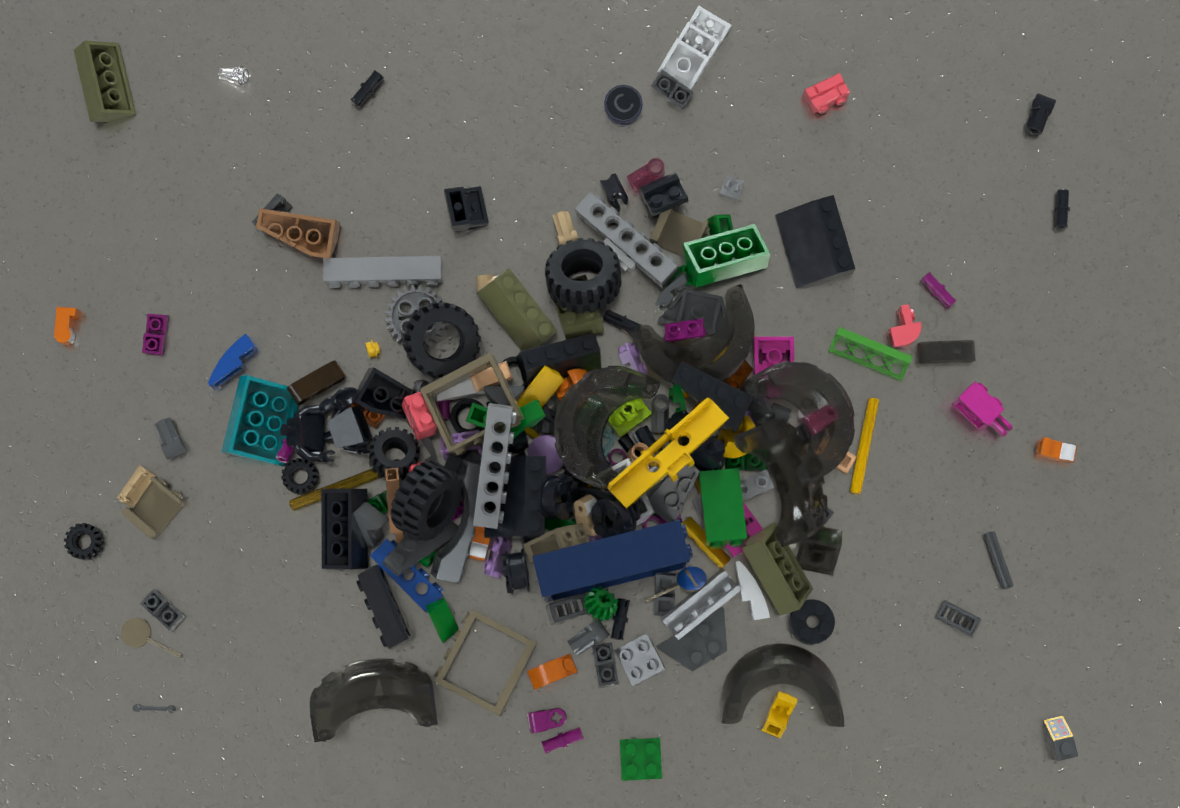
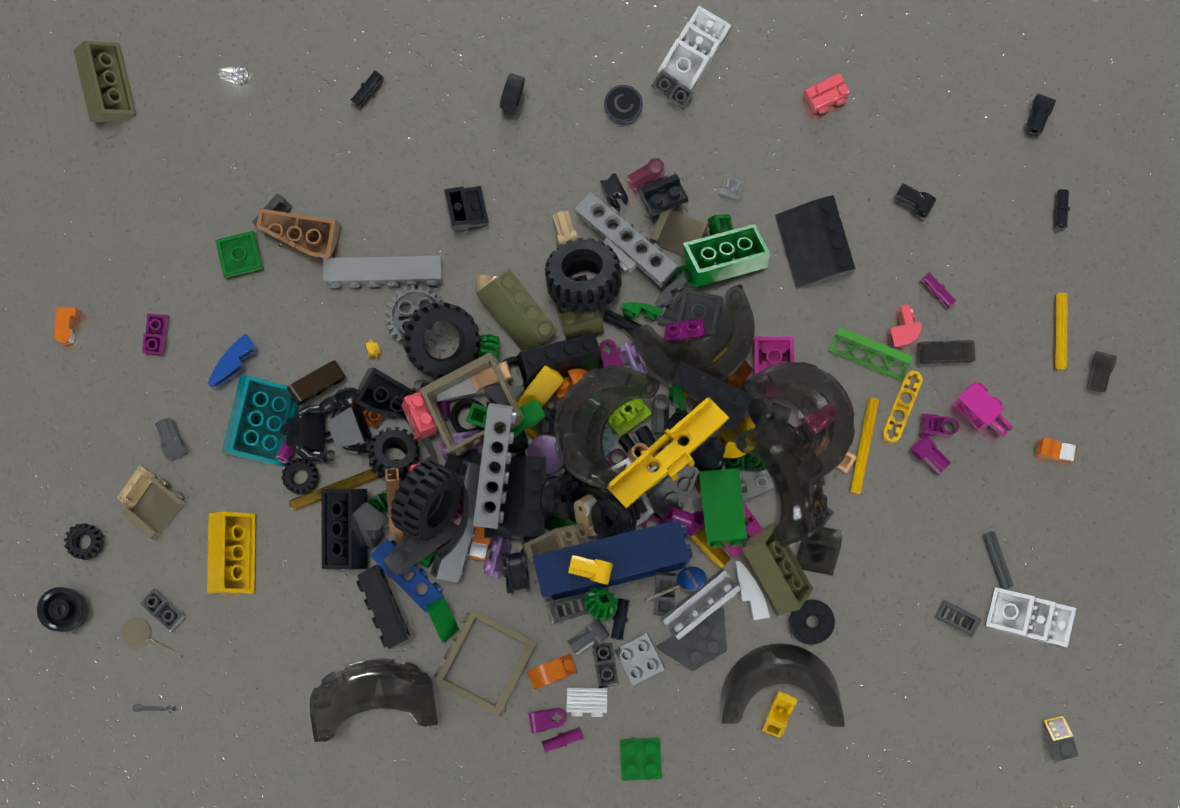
(74, 609): none -> black wheel
(231, 553): none -> yellow slope
(239, 254): none -> green plate
(488, 344): none -> green gear
(512, 92): none -> black tyre
(587, 701): none -> white brick
(596, 570): none -> yellow piece
(611, 359): none -> magenta piece
(633, 309): none -> green slope
(693, 521): none -> magenta piece
(901, 406): none -> yellow beam
(919, 201): none -> black piece
(926, 450): none -> magenta piece
(937, 425): none -> magenta piece
(1031, 617): none -> white slope
(1061, 331): none -> yellow axle
(1102, 365): none -> clear smoke piece

